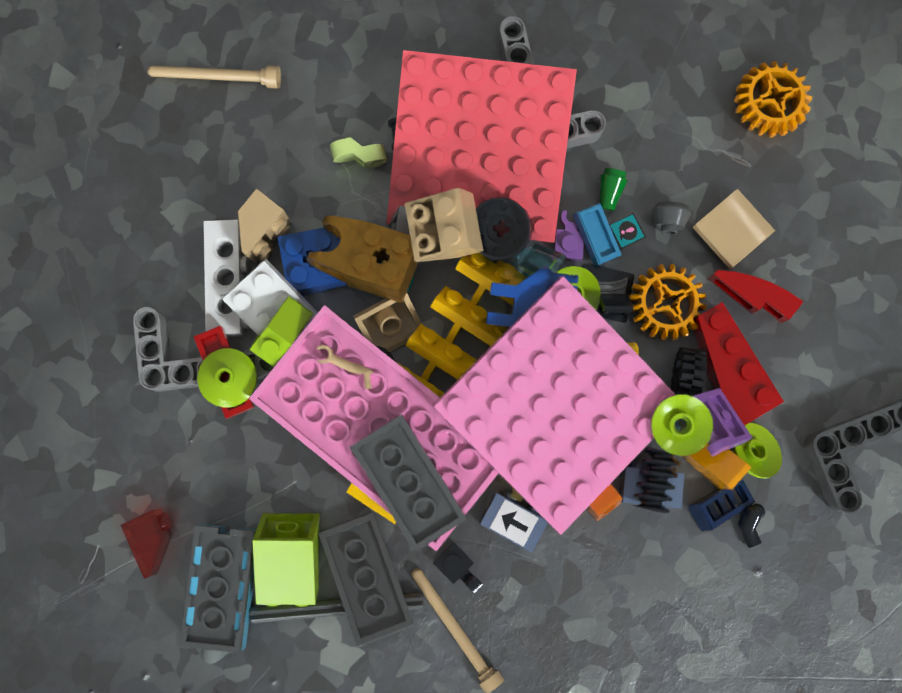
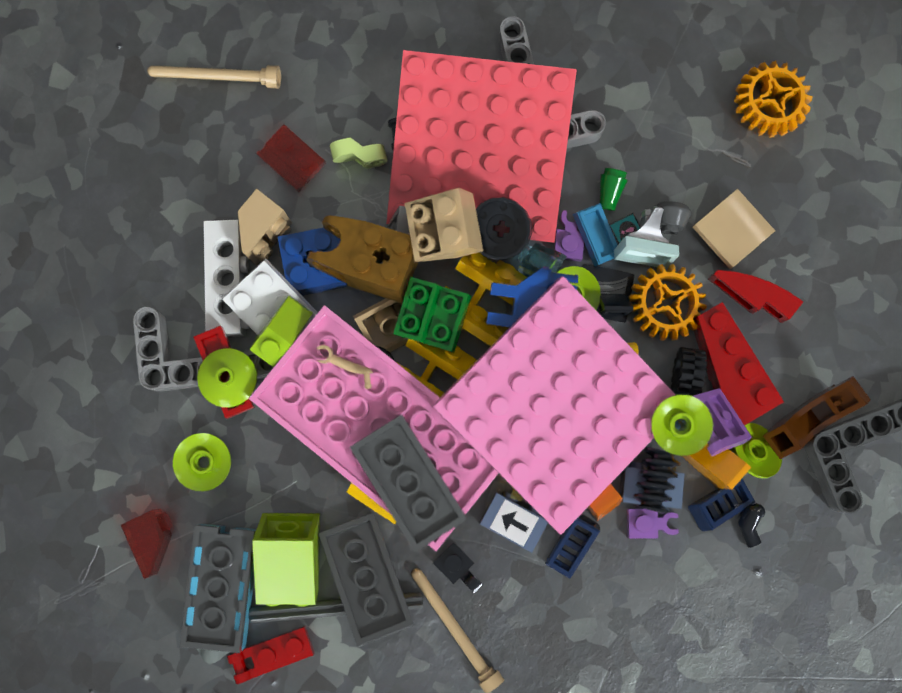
(187, 462): none -> lime dish
(272, 654): none -> red plate
(291, 158): none -> clear red plate
(432, 314): none -> green slope
(588, 539): none -> dark blue slope
(646, 523): none -> medium lavender plate
(647, 244): none -> light aqua piece
(814, 415): none -> reddish brown arch

